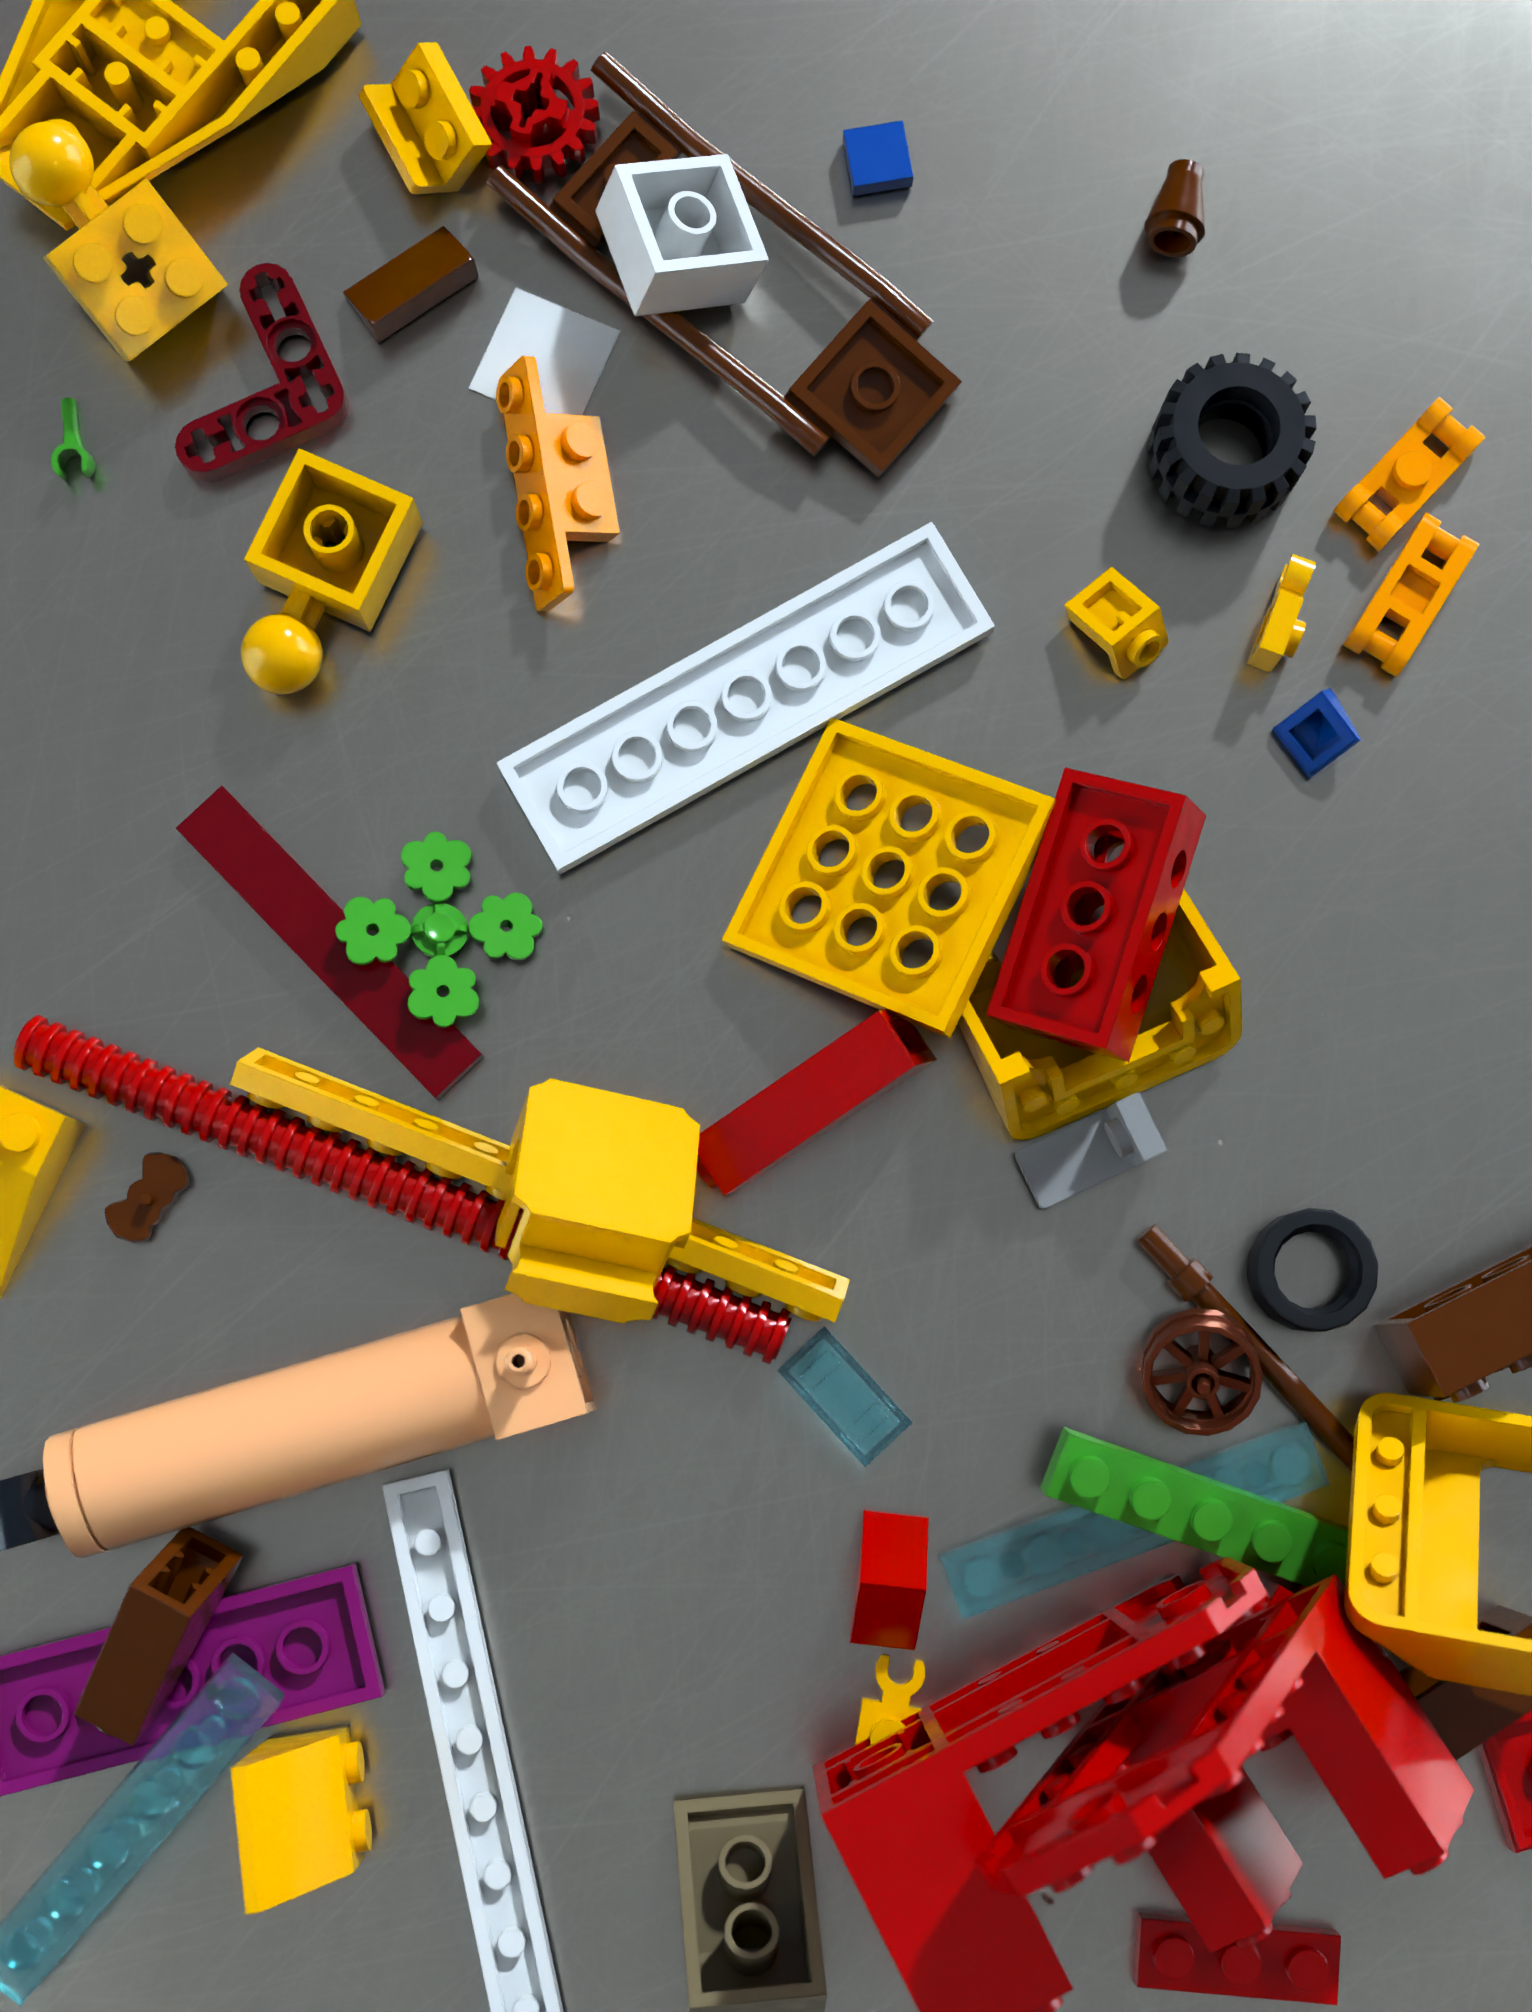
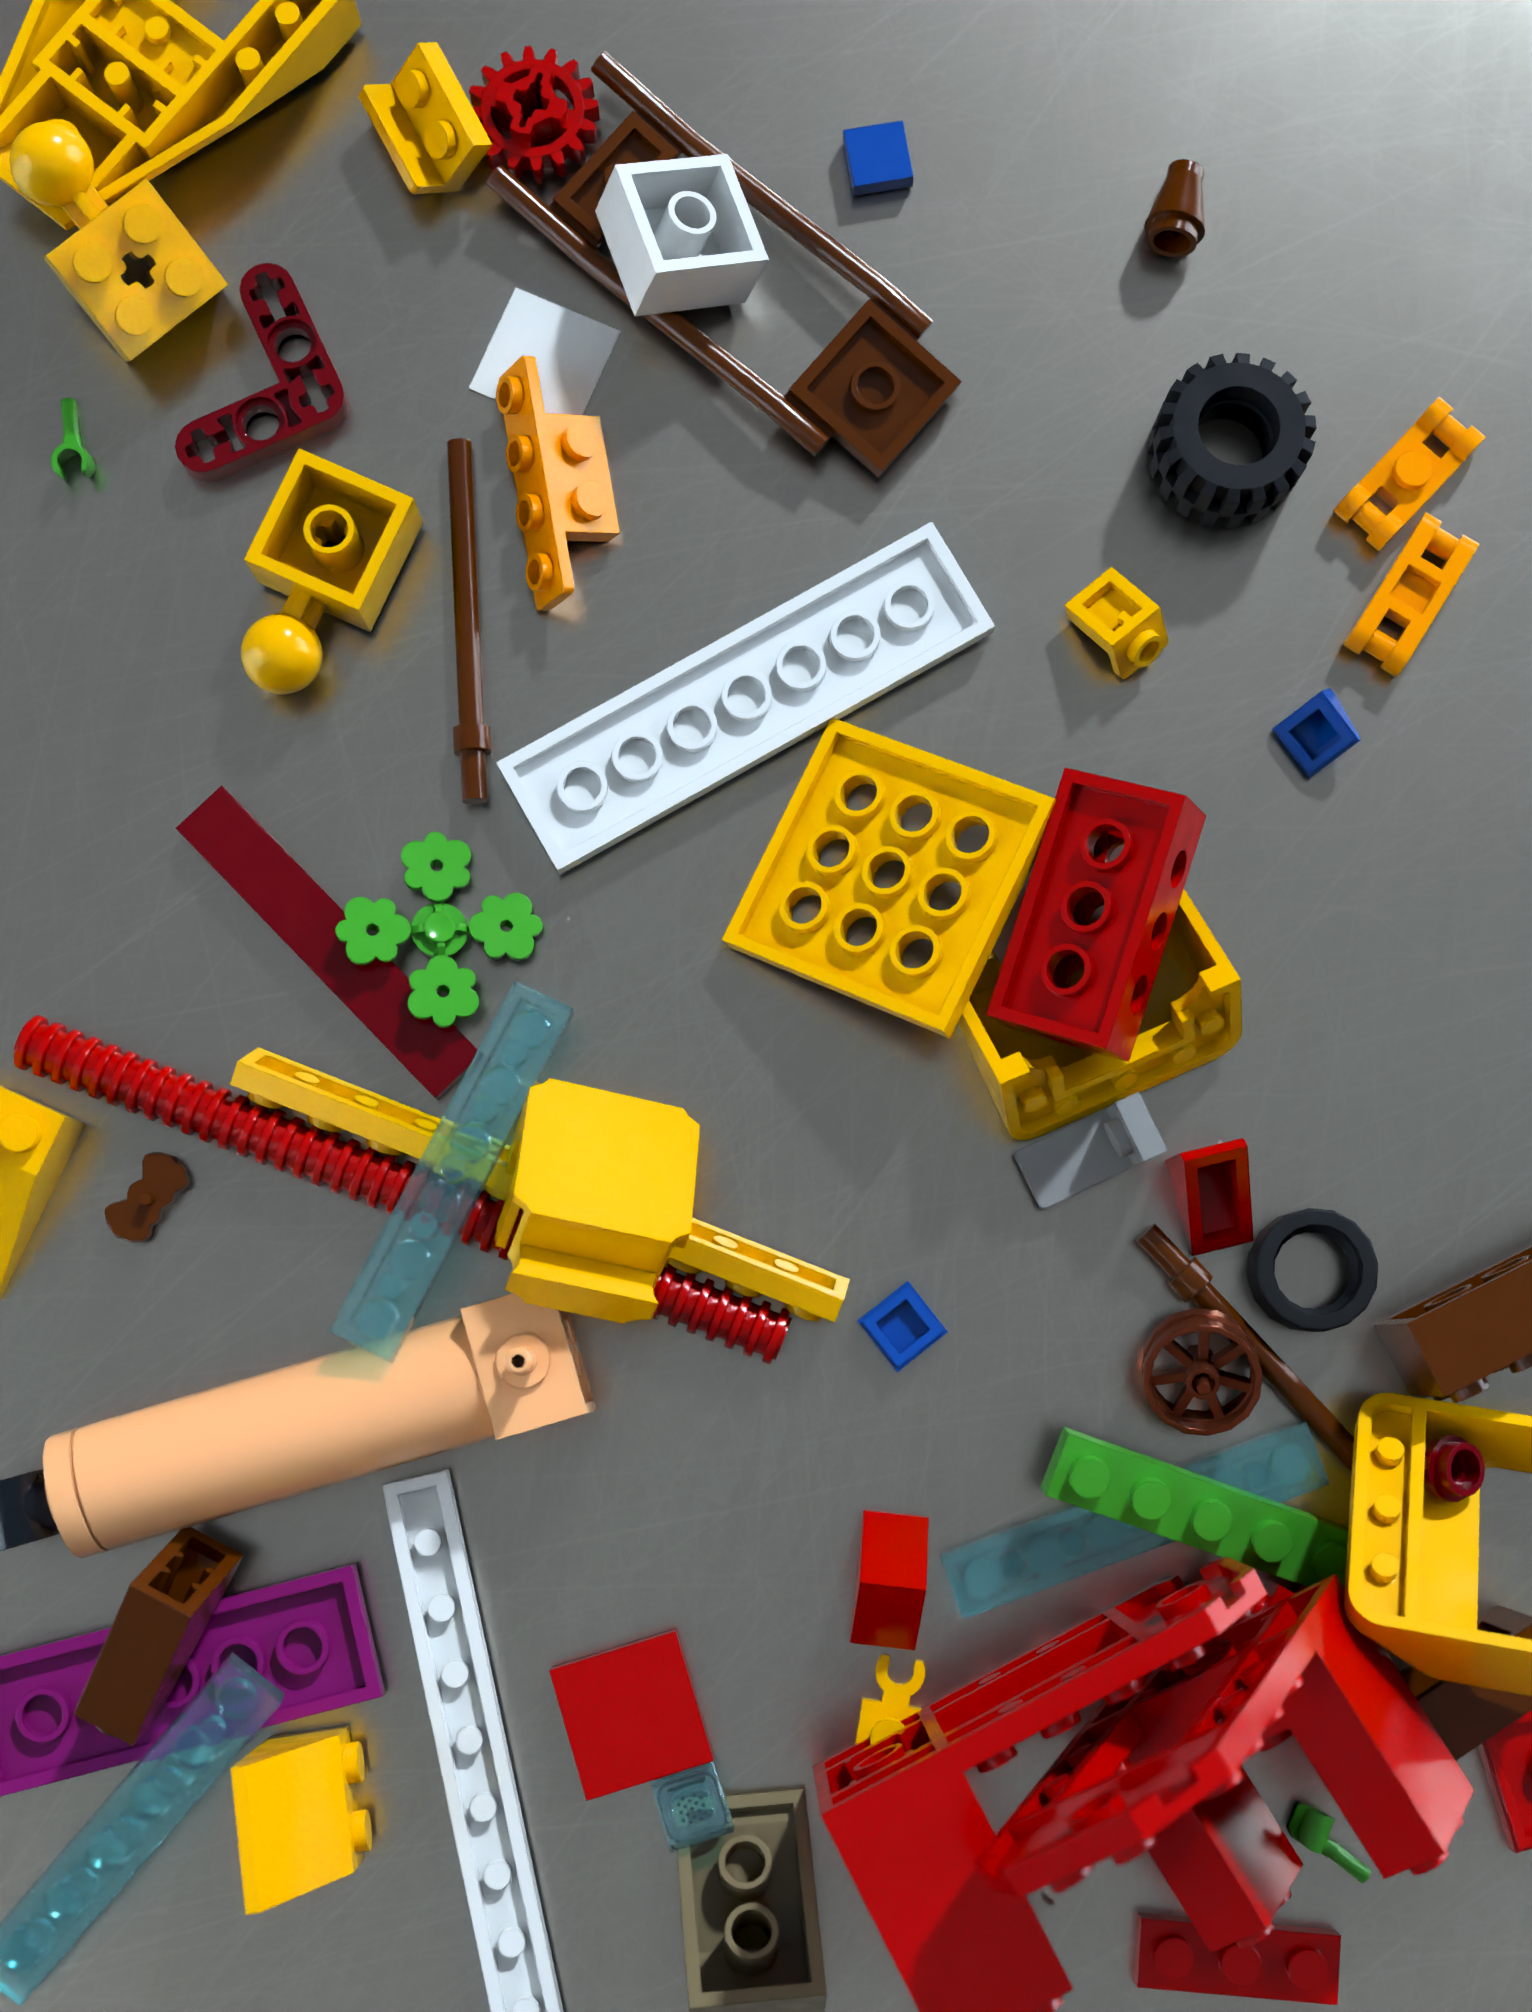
(412, 283): reddish brown slope -> none
(451, 1173): none -> clear light blue plate
(471, 736): none -> reddish brown bar
(631, 1714): none -> red tile
(692, 1806): none -> clear light blue tile
(811, 1100): red slope -> none
(844, 1396): clear light blue tile -> none
(902, 1326): none -> blue tile
(1213, 1195): none -> red slope
(1280, 629): yellow plate -> none
(1312, 1830): none -> bright green hand
(1453, 1468): none -> dark red plate

